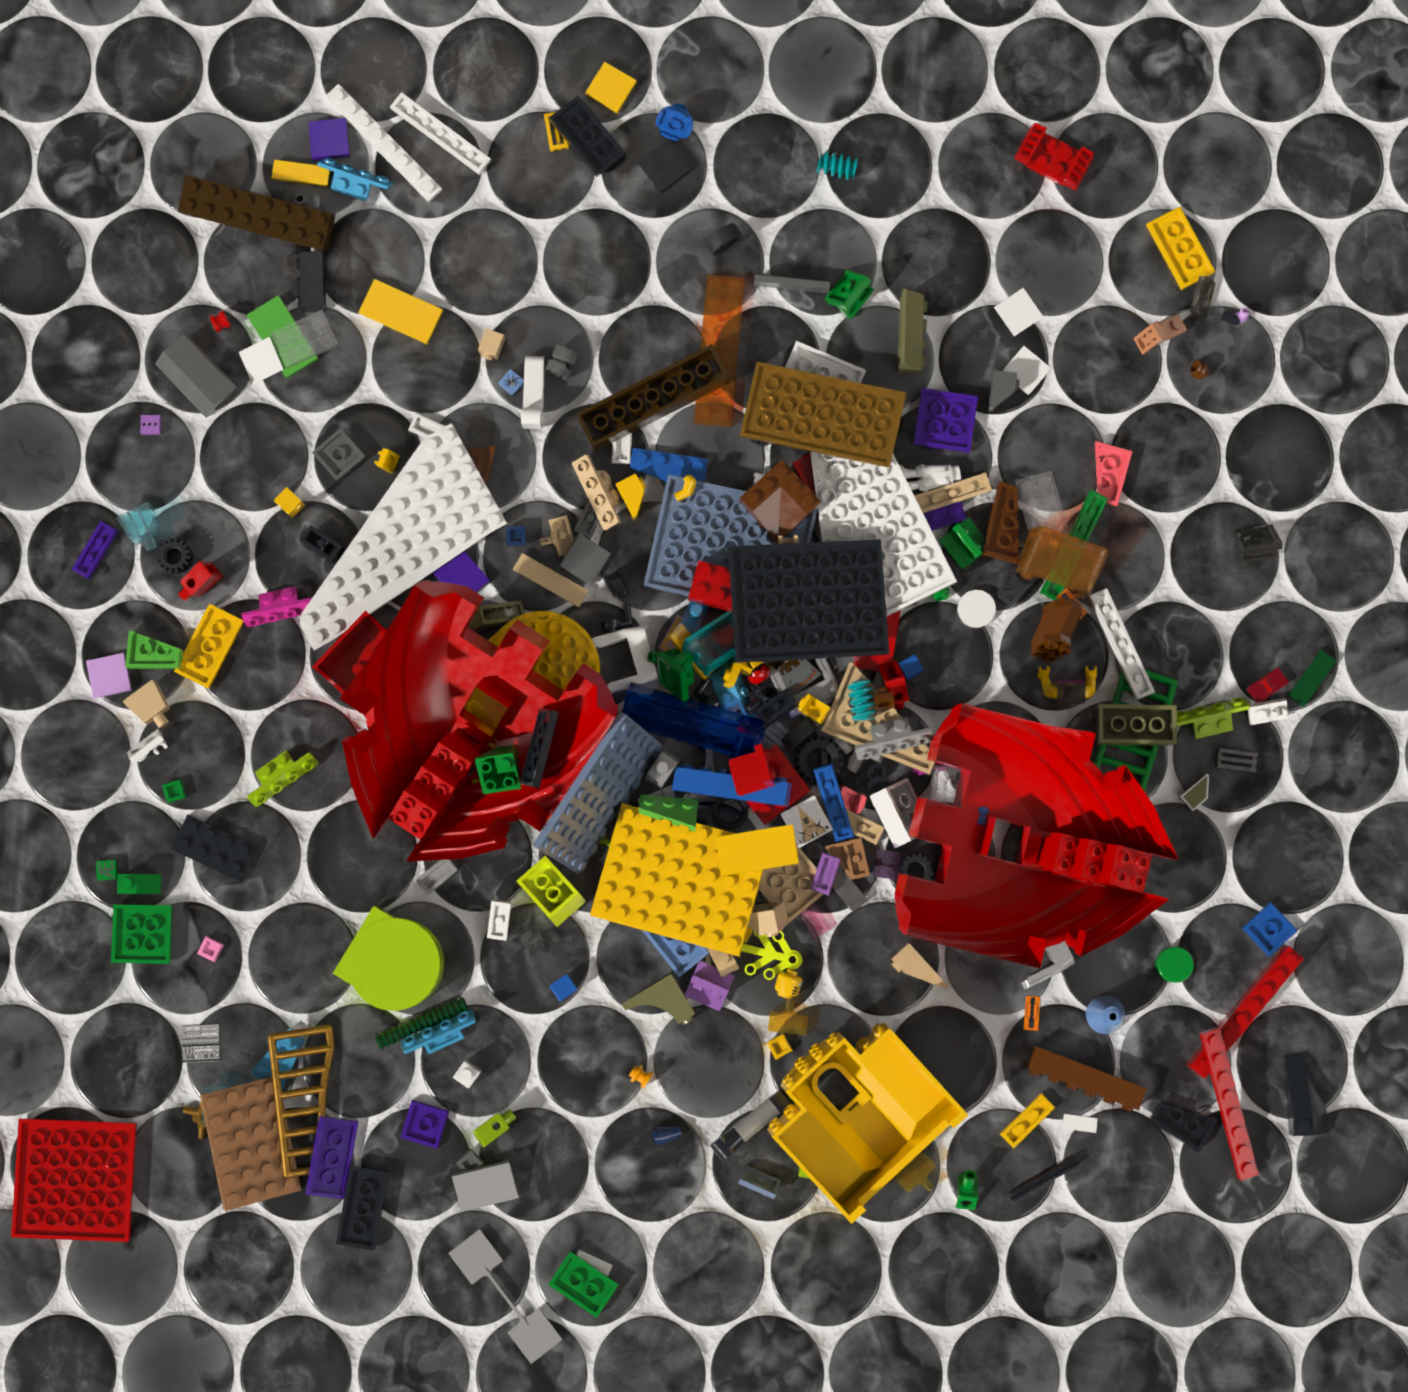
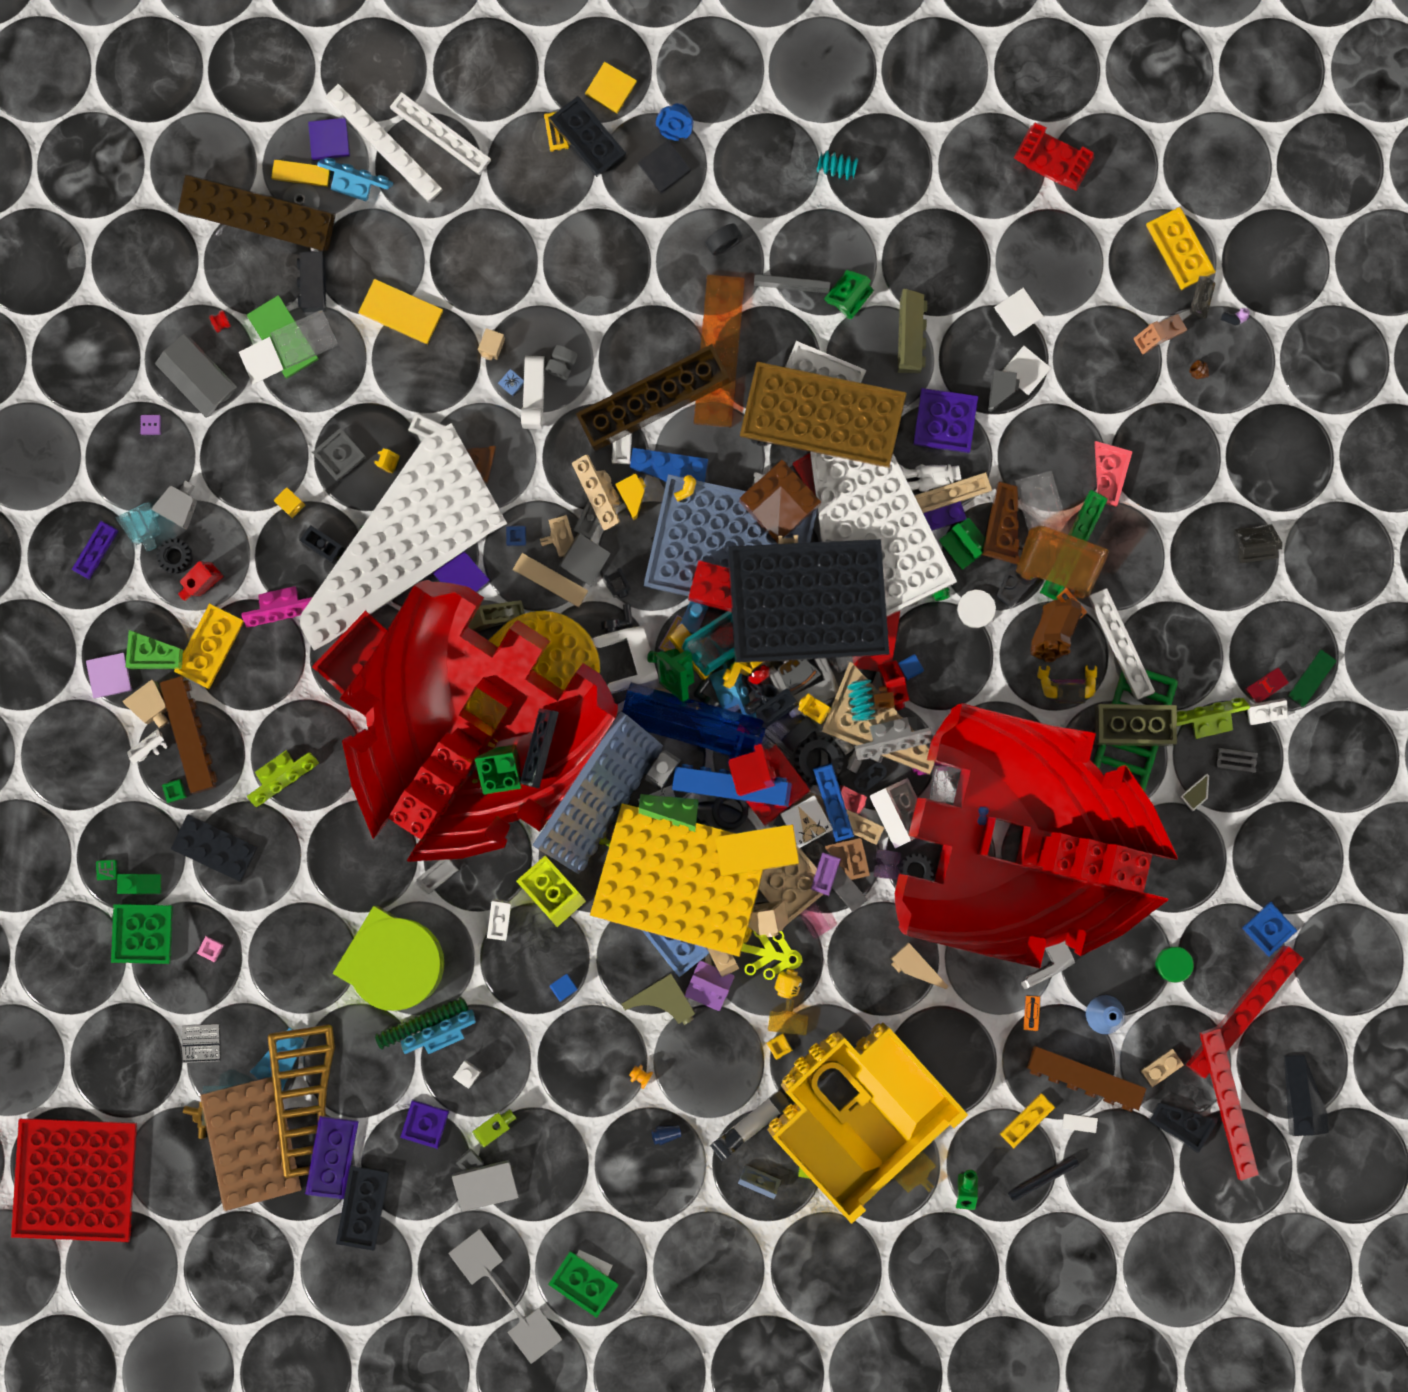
(177, 505): none -> light grey torso
(188, 734): none -> reddish brown brick
(1161, 1067): none -> tan plate

